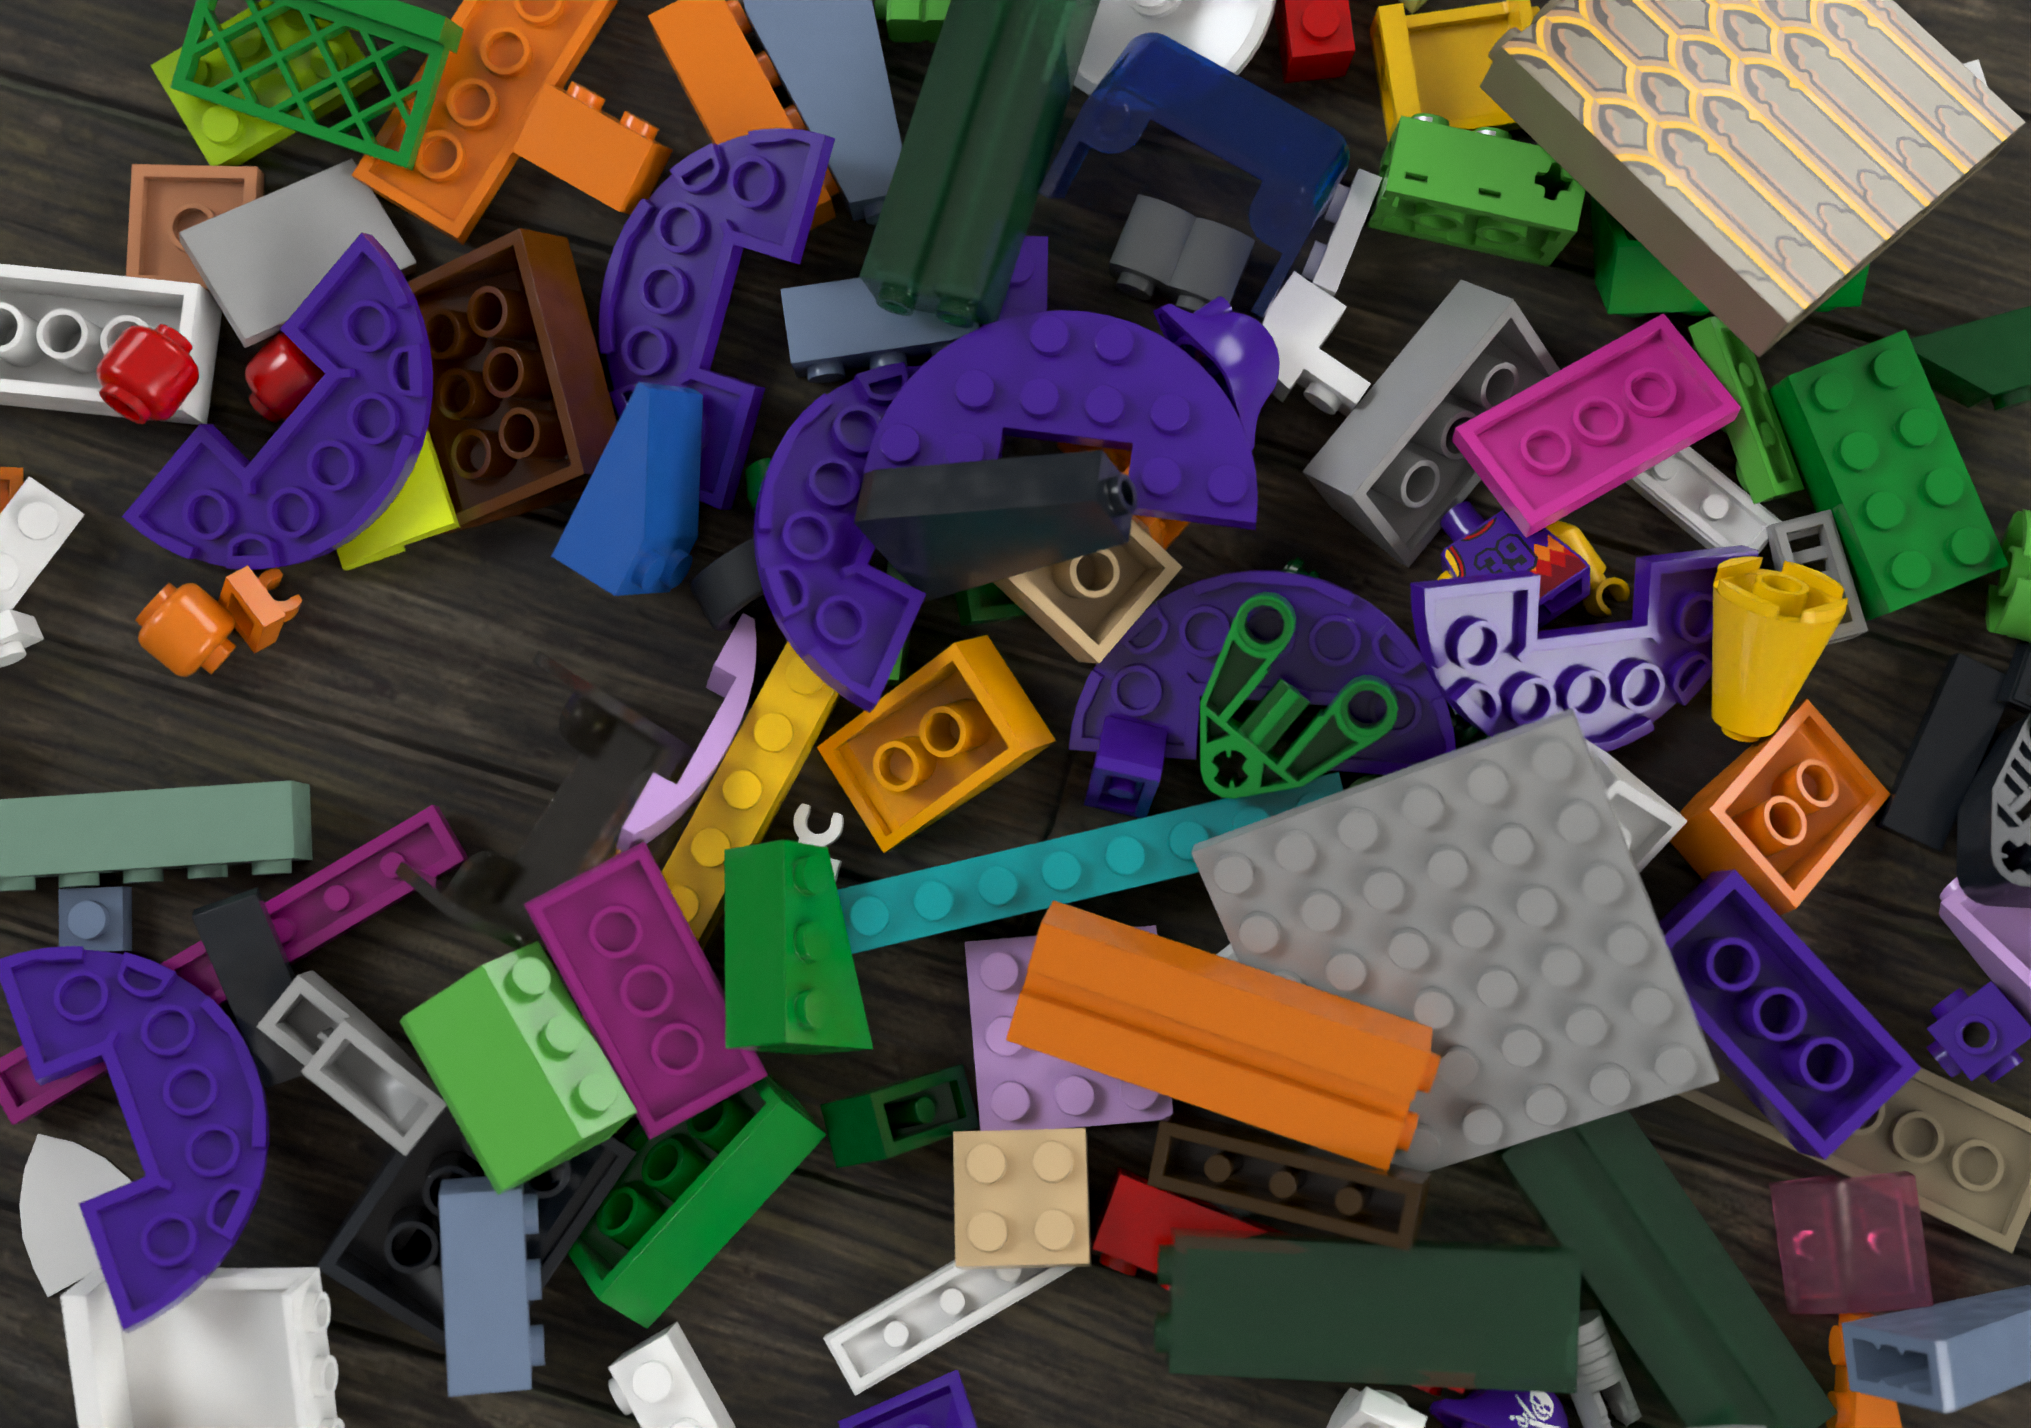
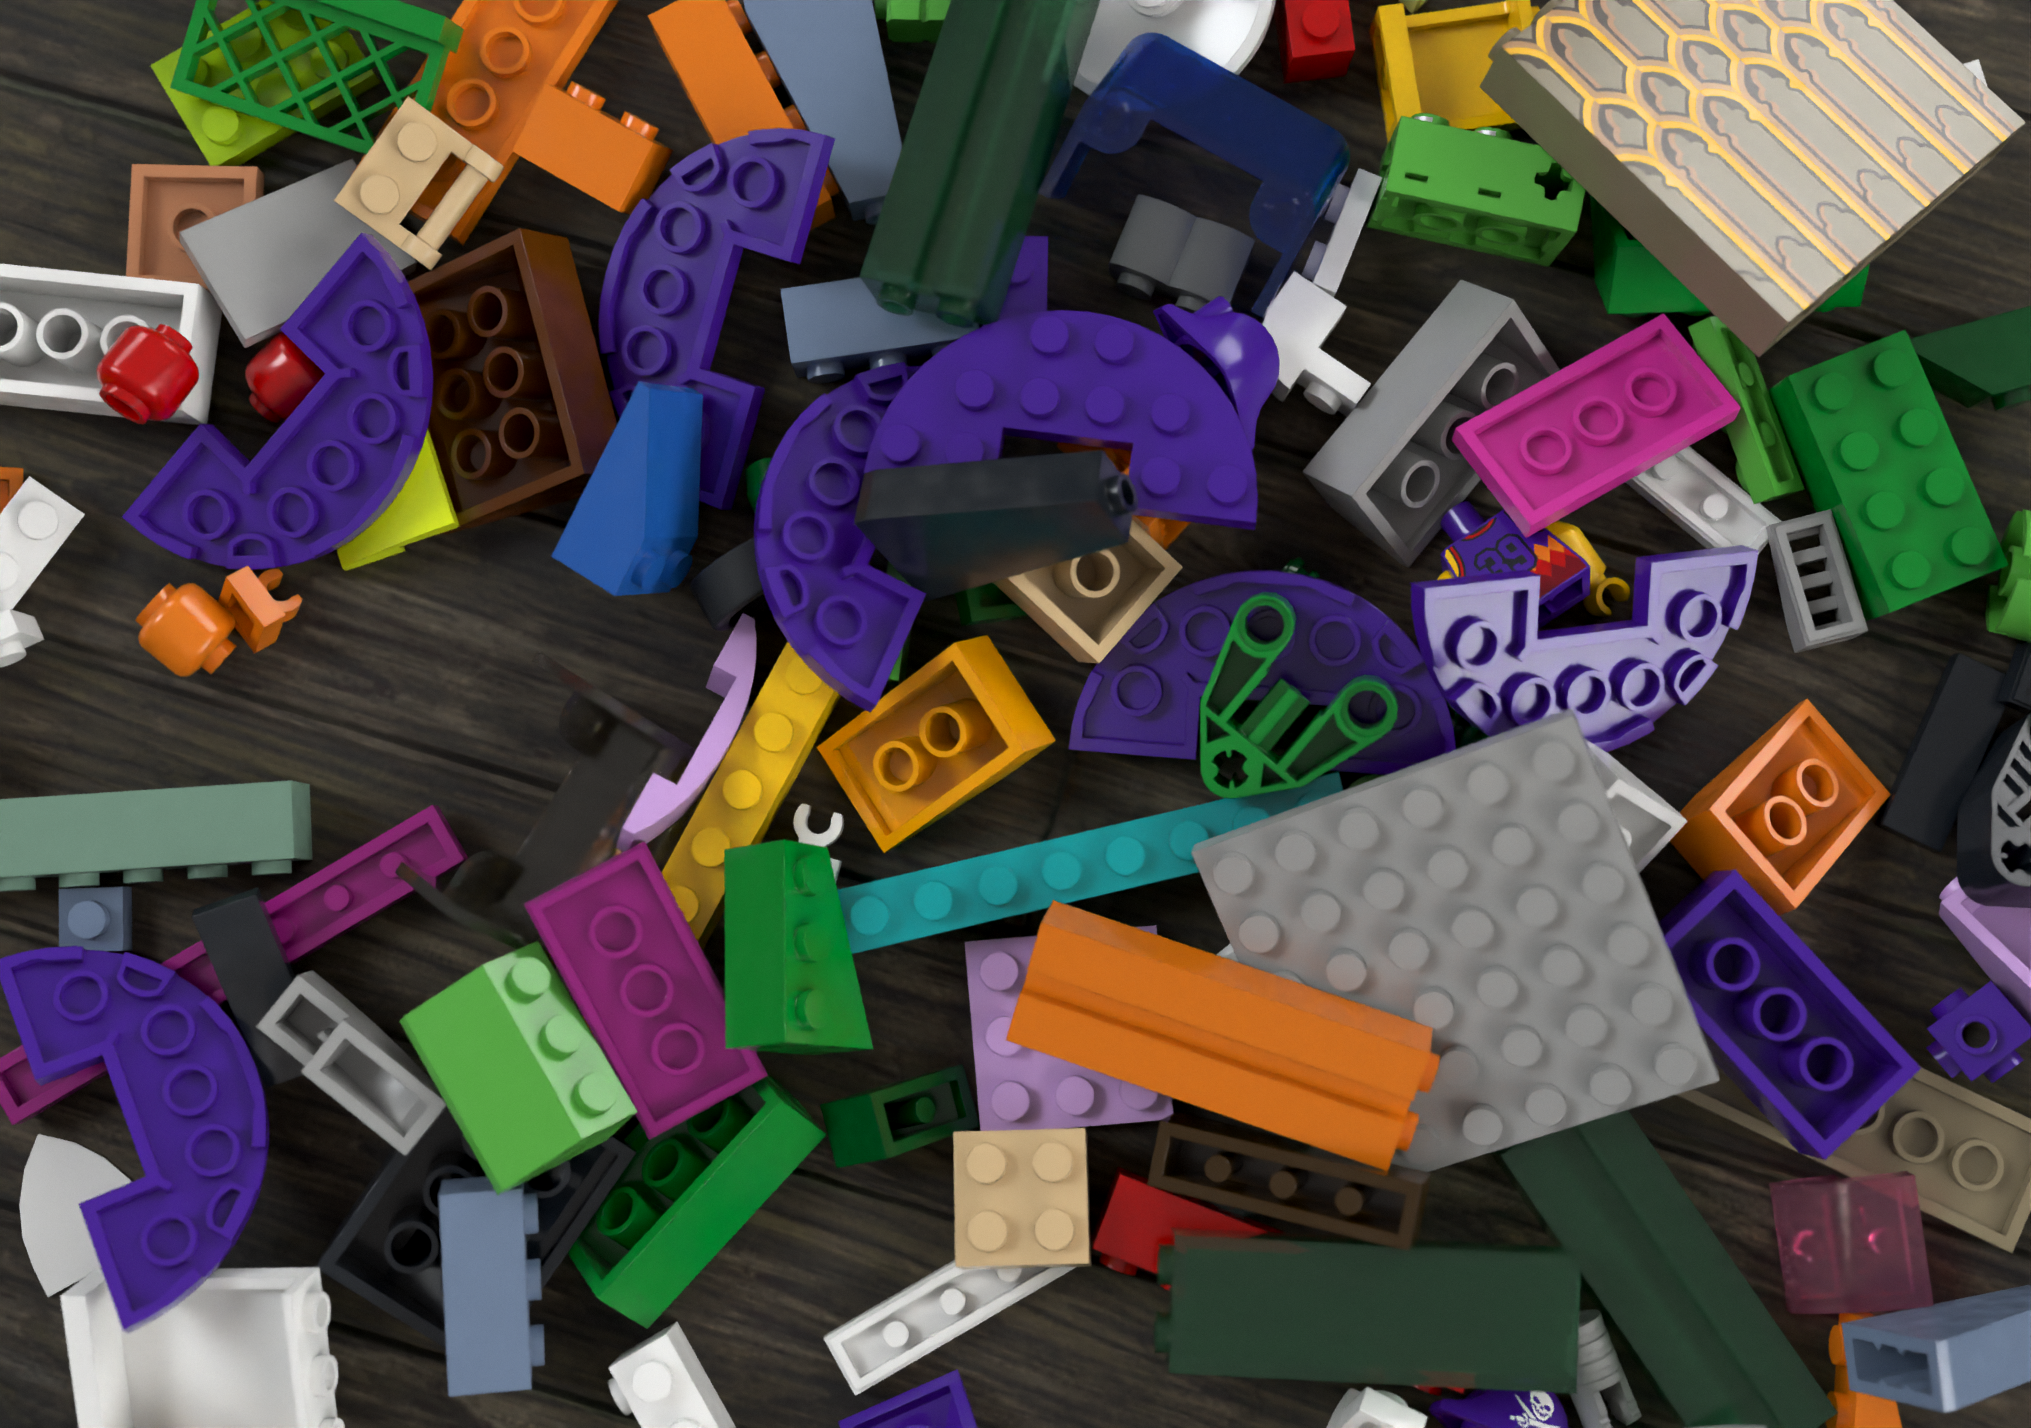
(401, 169): none -> tan plate
(1126, 767): dark purple slope -> none
(1766, 640): yellow cone -> none

